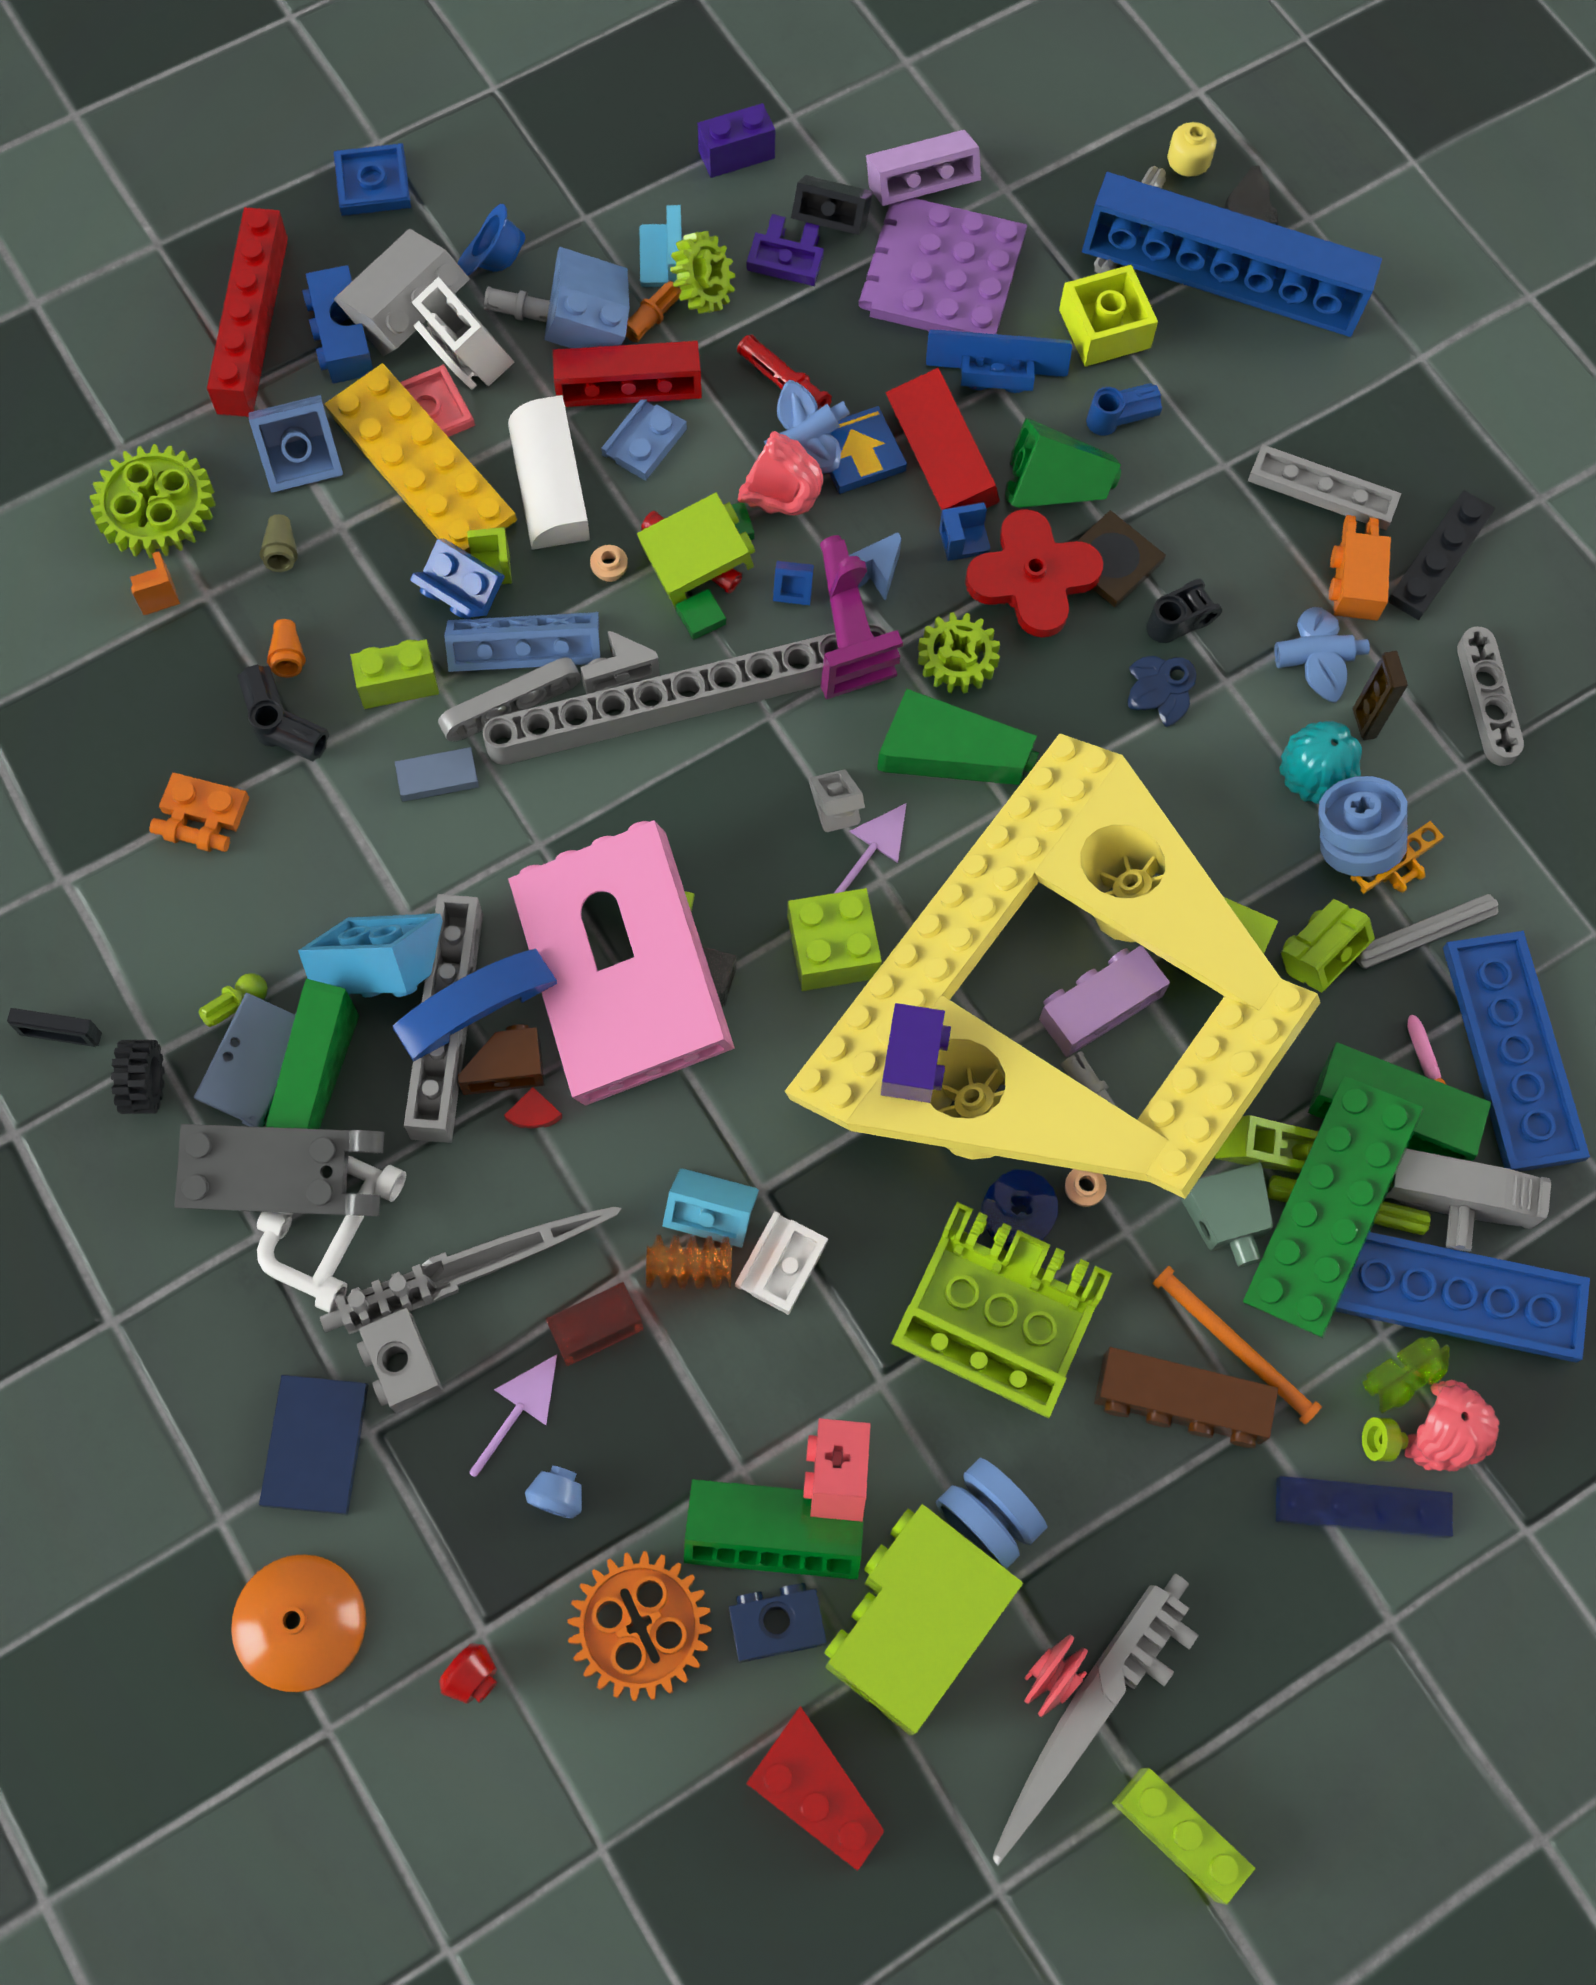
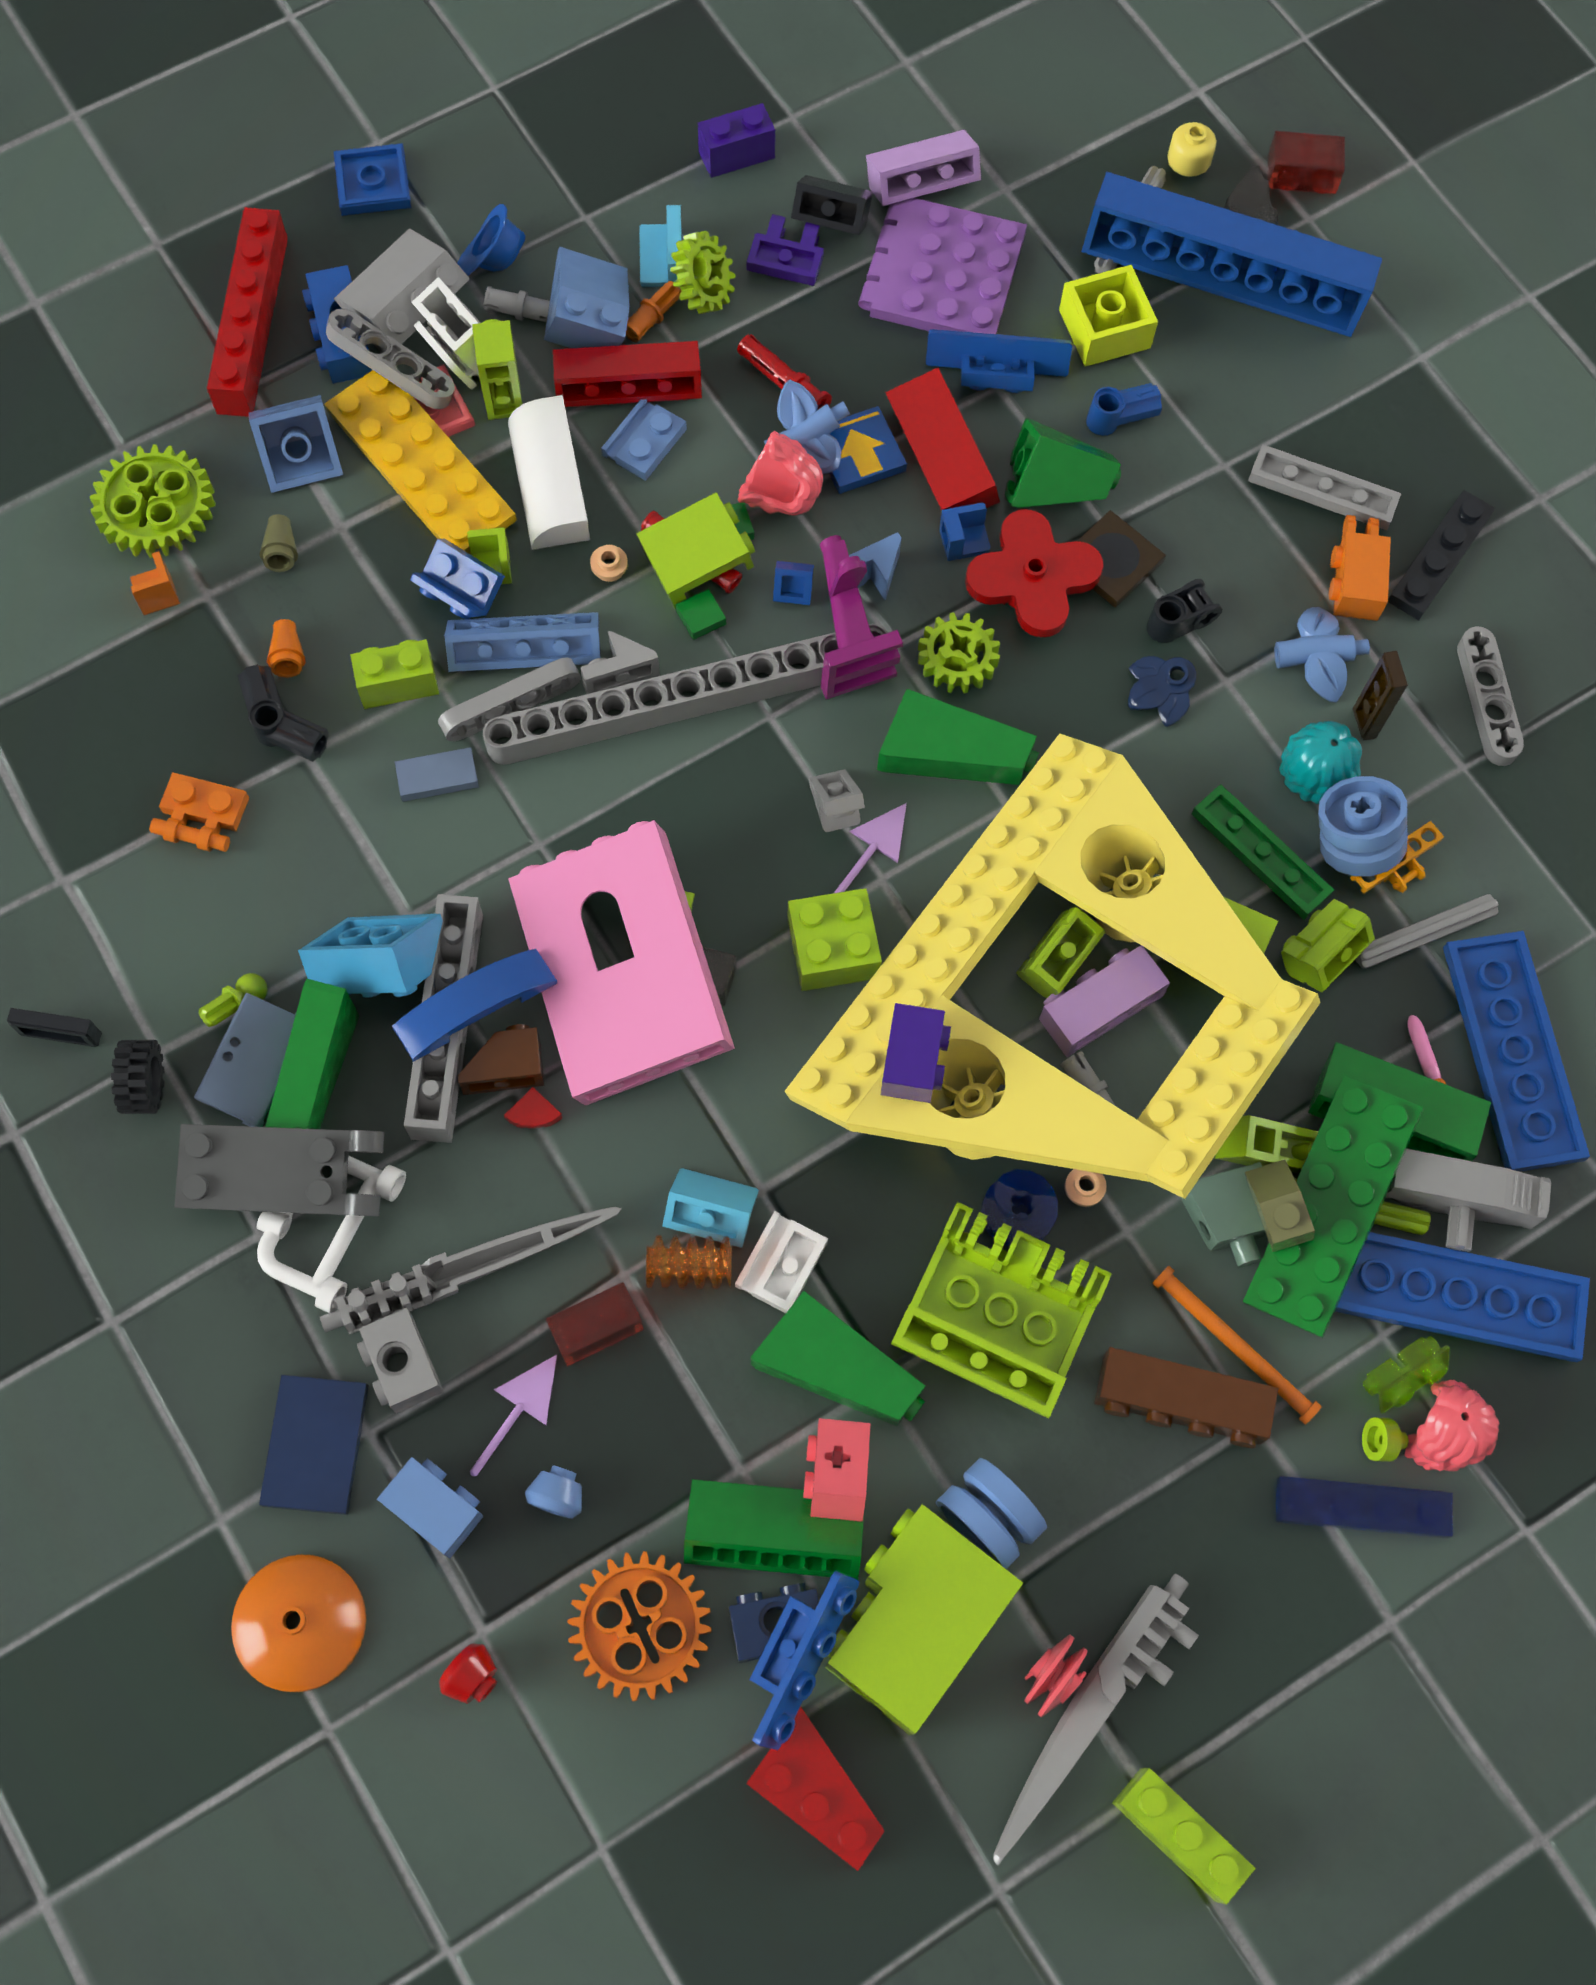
(393, 355): none -> light grey beam
(431, 1506): none -> medium blue brick
(497, 367): none -> lime slope
(795, 1654): none -> blue bracket
(834, 1361): none -> green slope
(1060, 952): none -> lime brick
(1262, 852): none -> green plate
(1280, 1205): none -> olive slope
(1306, 162): none -> clear red brick

